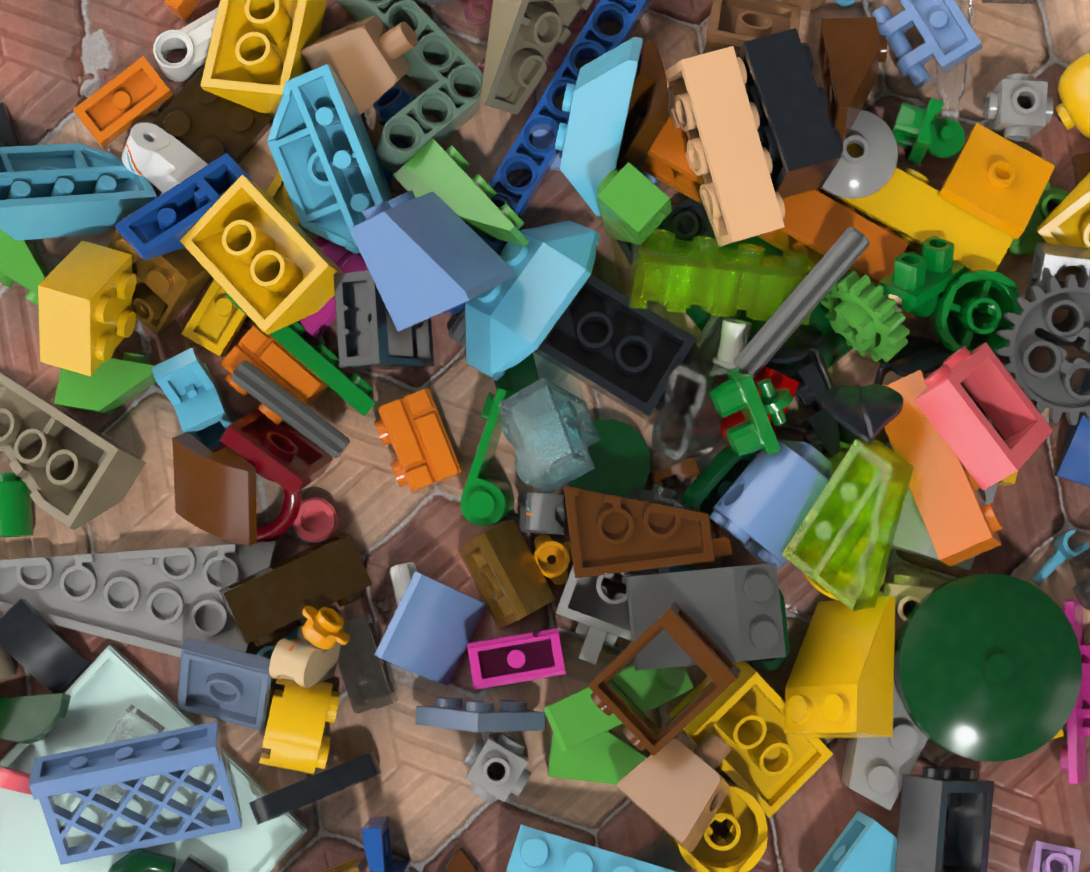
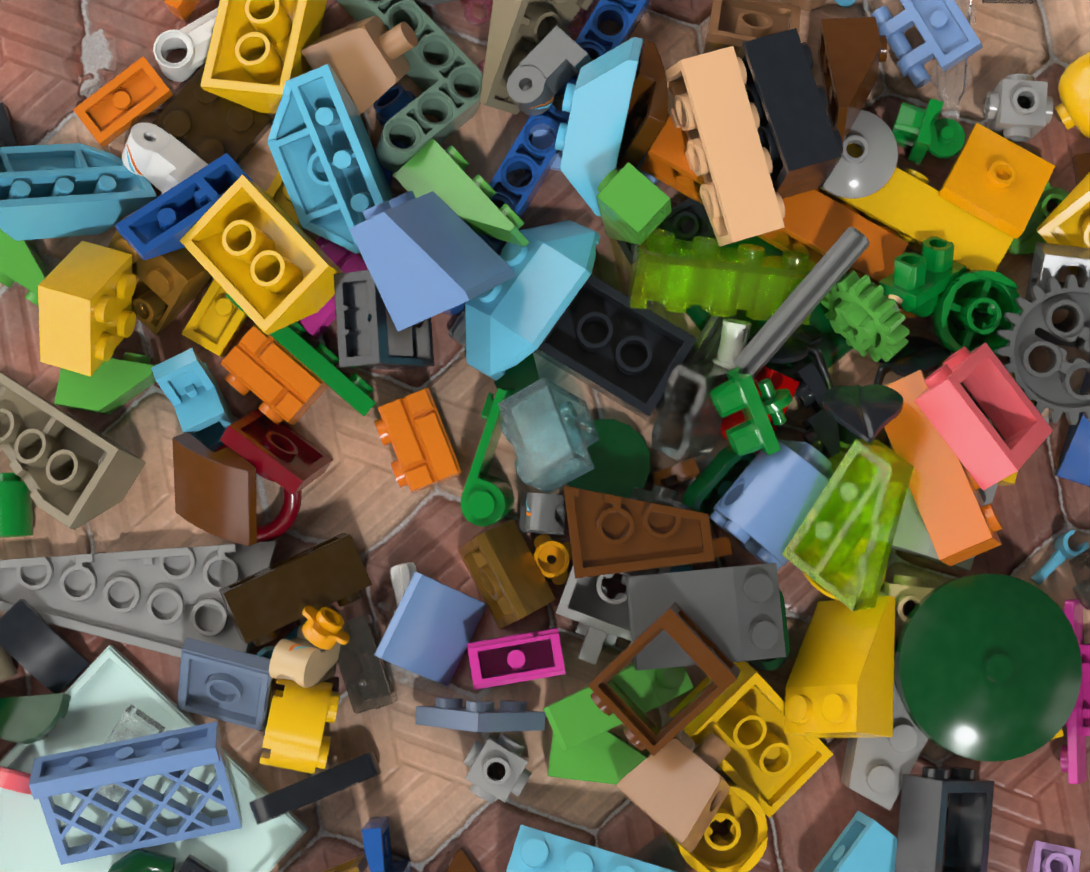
(290, 409): dark grey axle -> none
(316, 520): coral tile -> none
(545, 72): none -> leg

